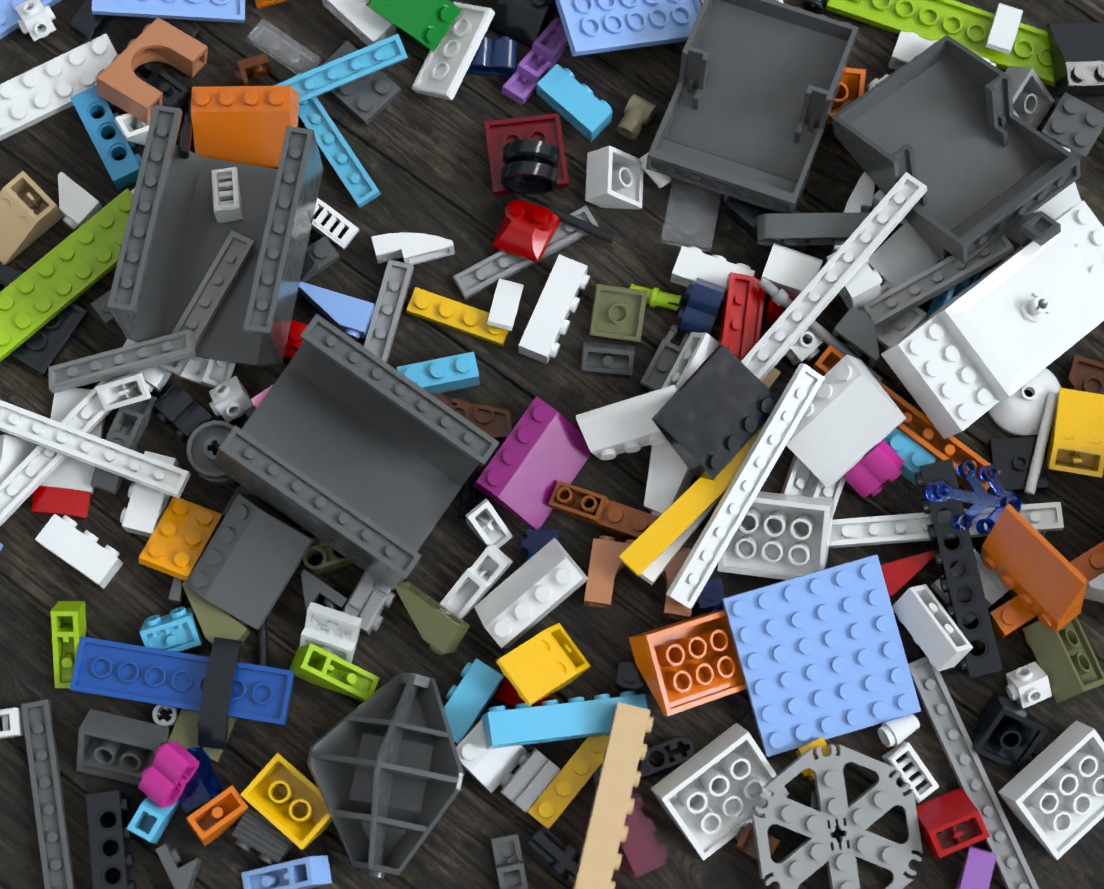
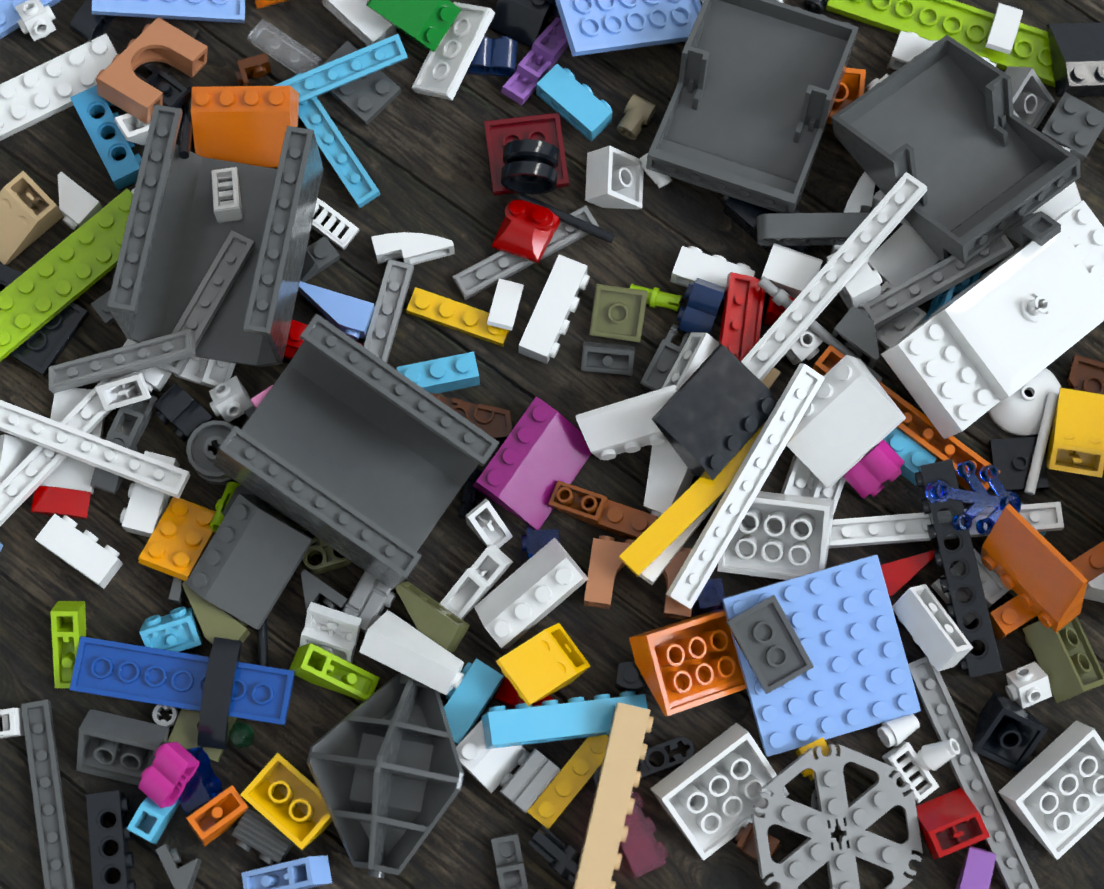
(221, 504): none -> lime pin
(241, 734): none -> clear green plate
(412, 653): none -> white slope
(691, 216): clear tile -> none
(769, 644): none -> dark grey plate
(937, 754): none -> white cone

